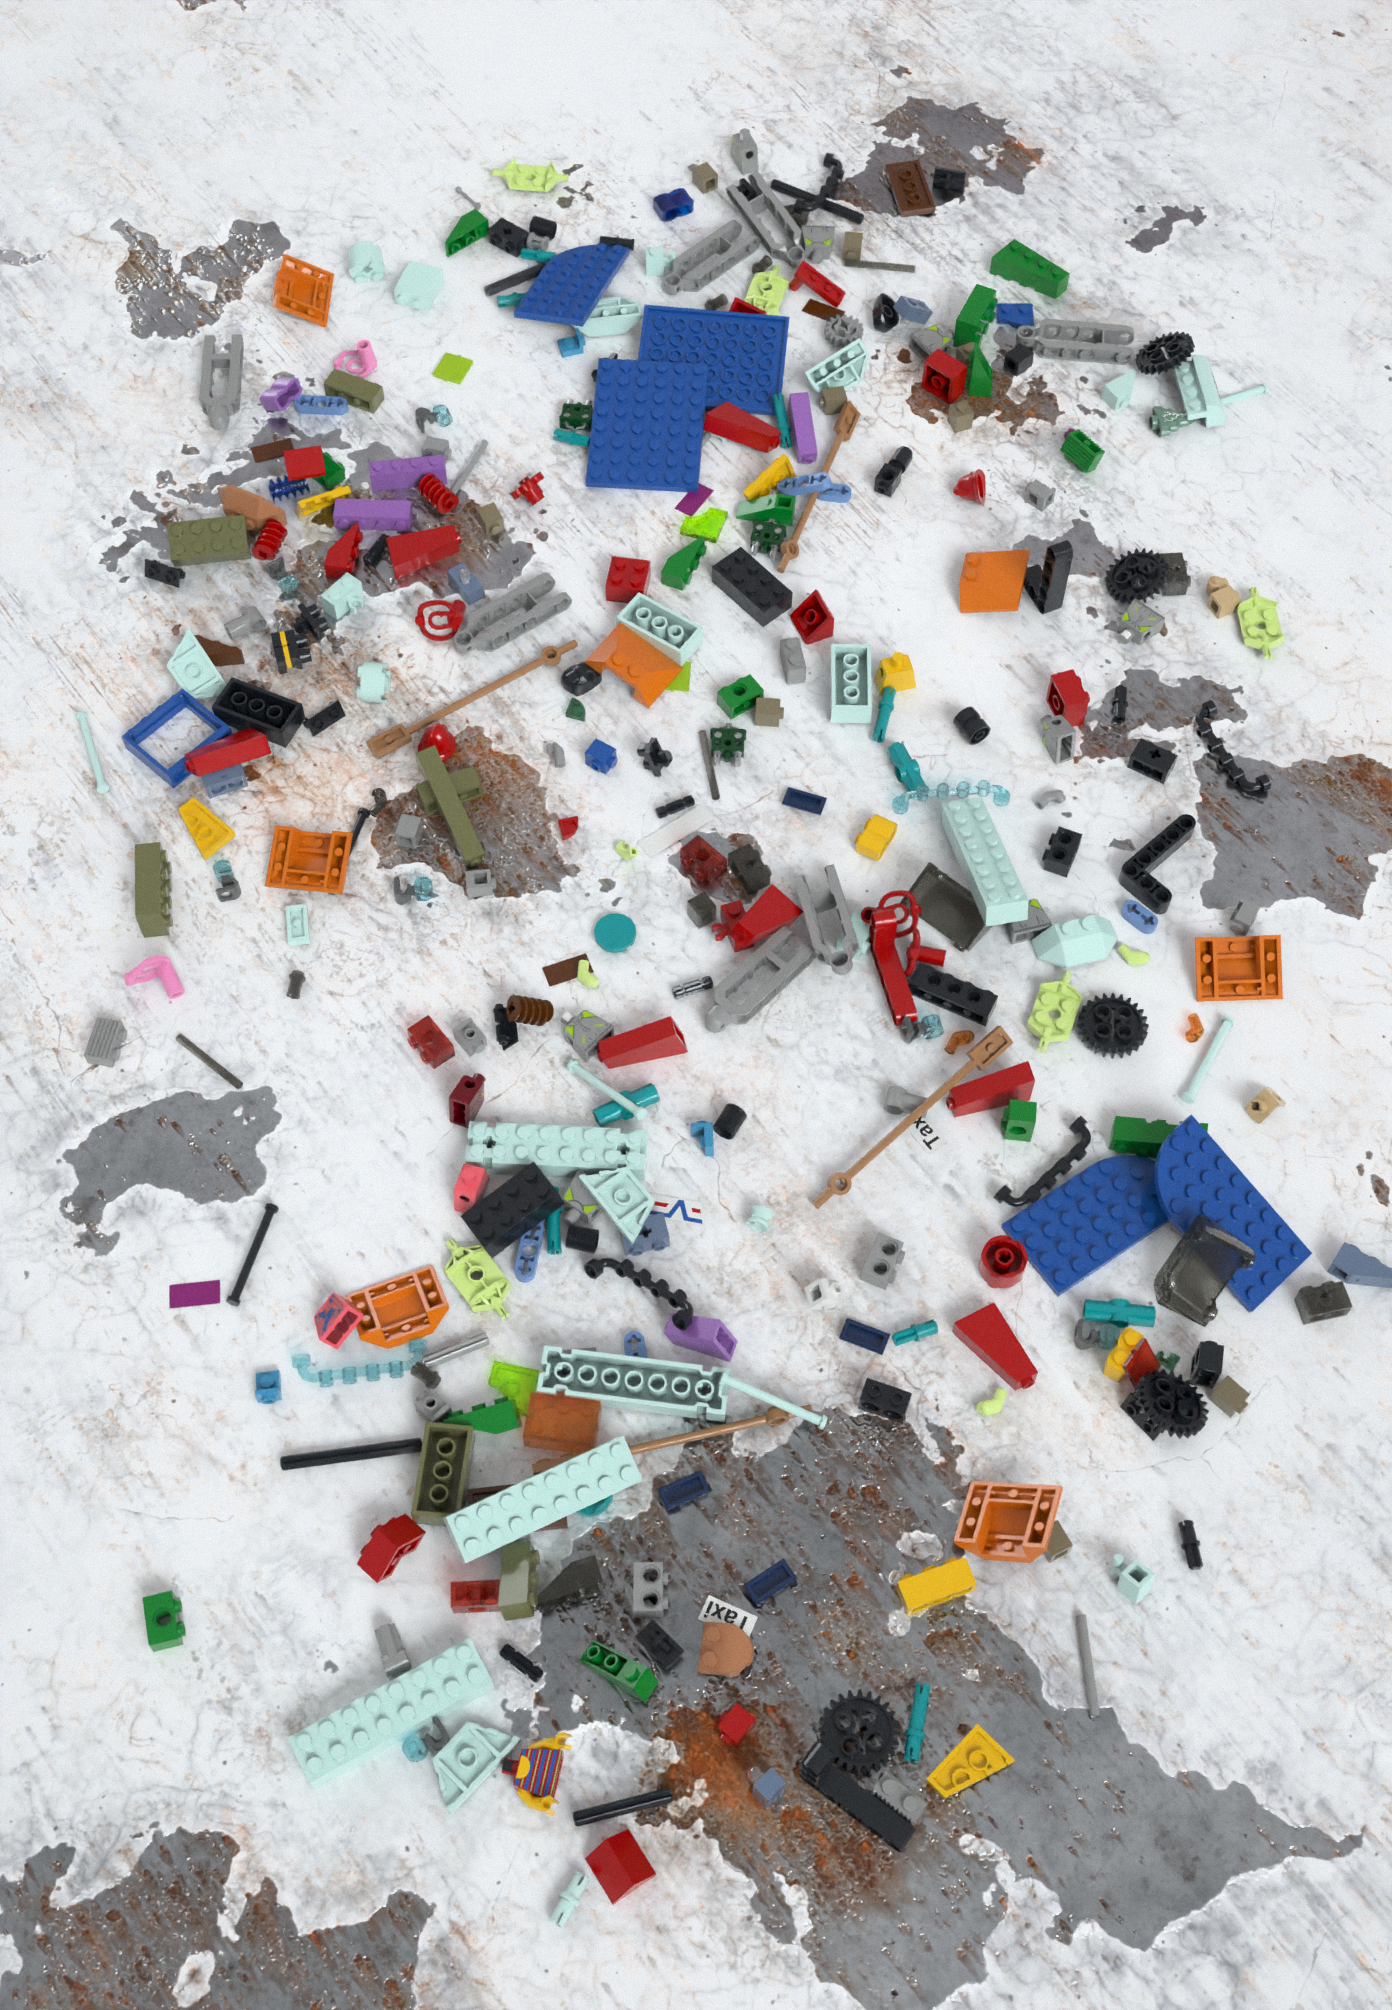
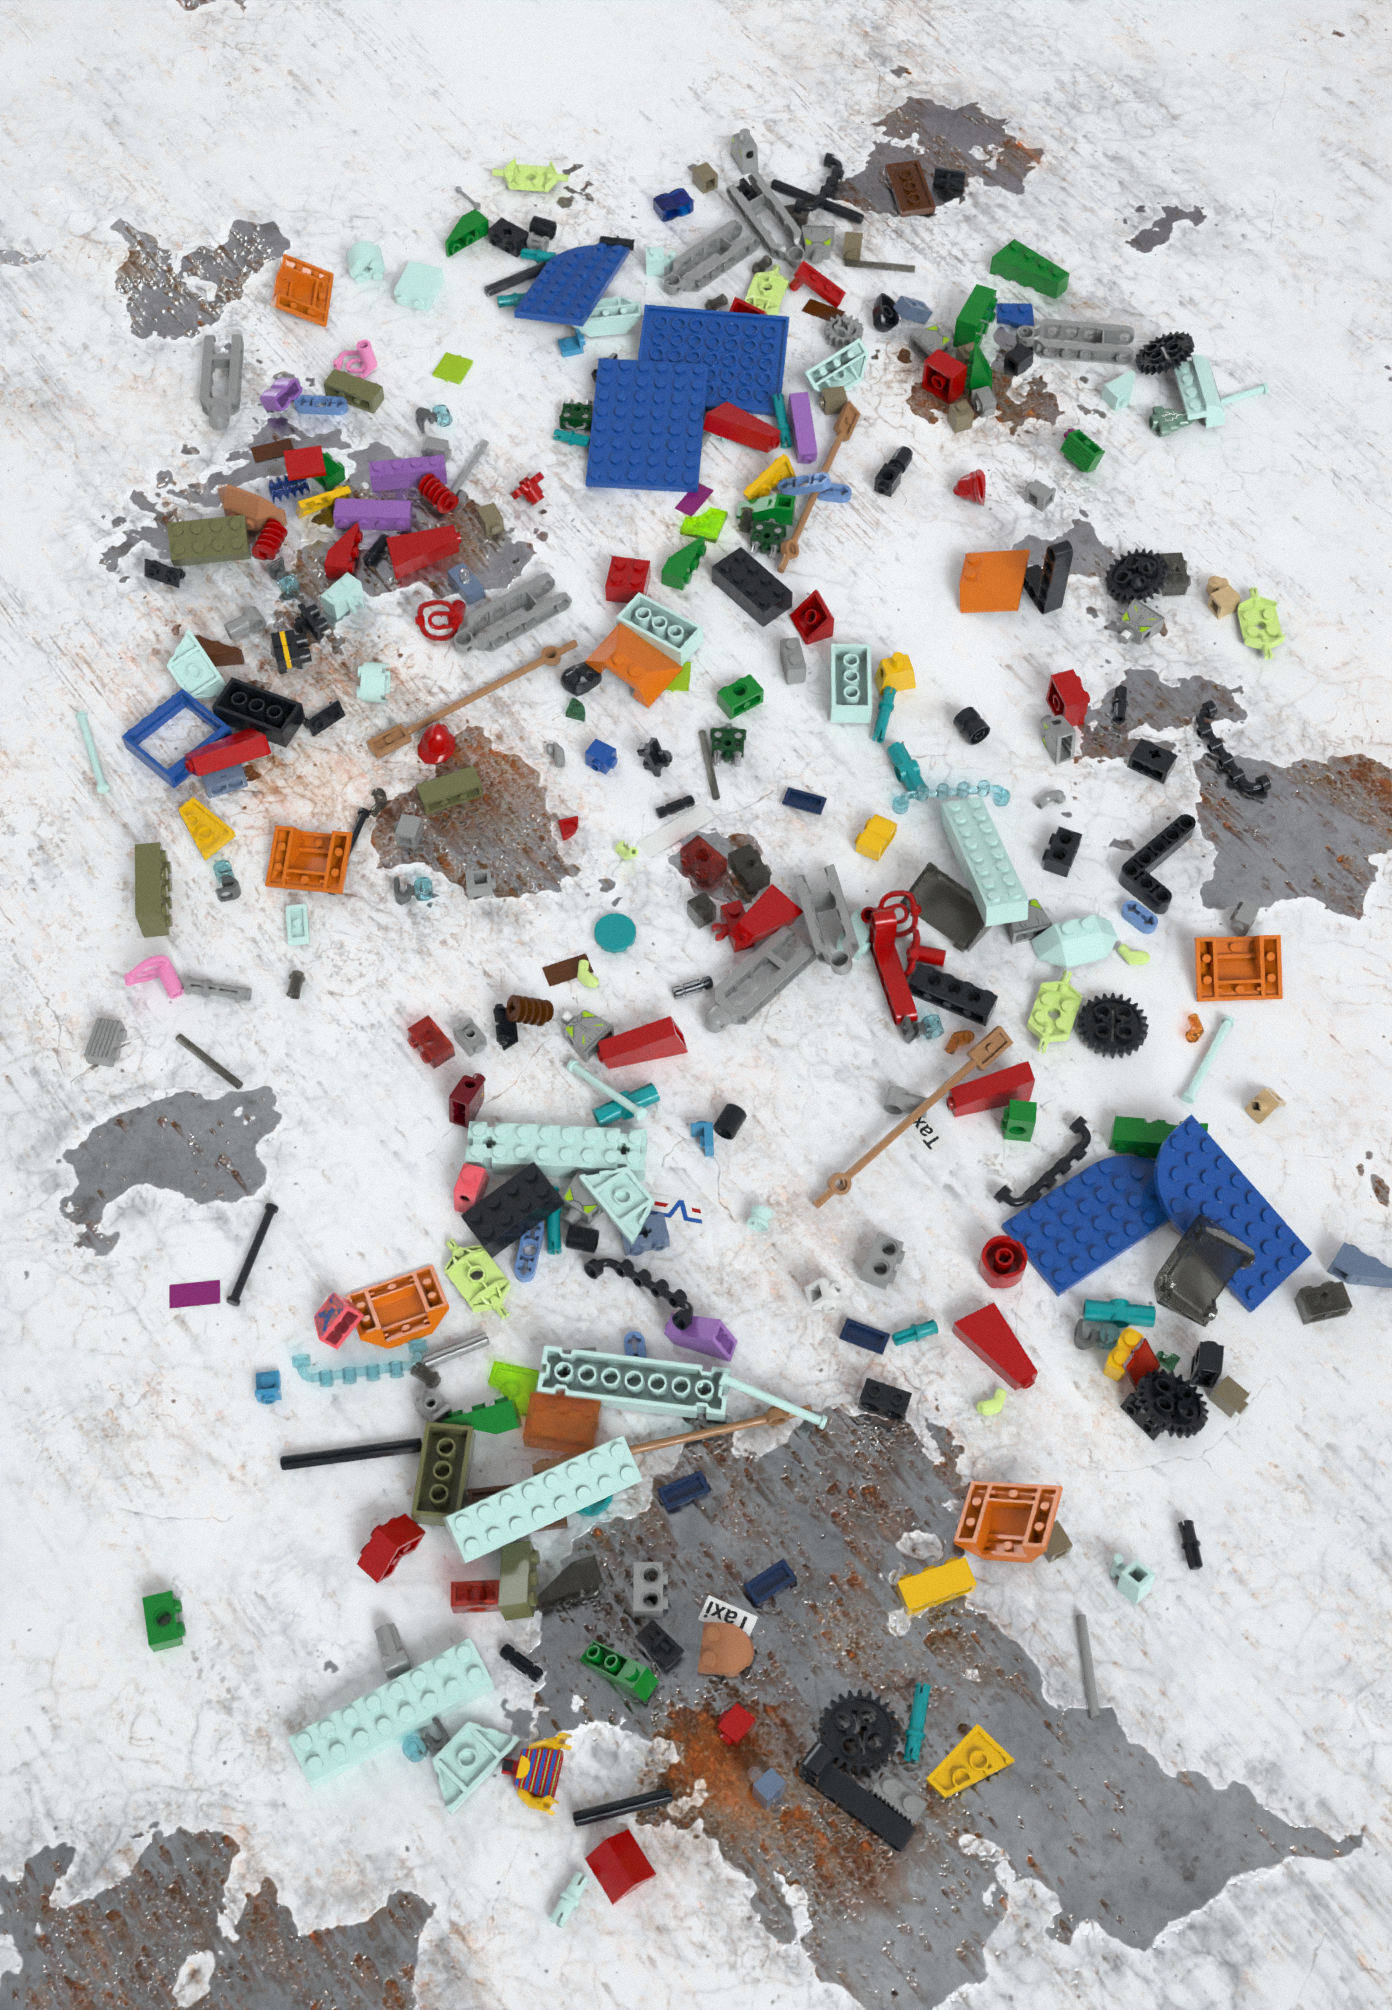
(205, 989): none -> light grey pin
(450, 807): olive brick -> none
(746, 519): none -> clear smoke pin
(768, 712): dark tan brick -> none
(983, 401): none -> light grey brick

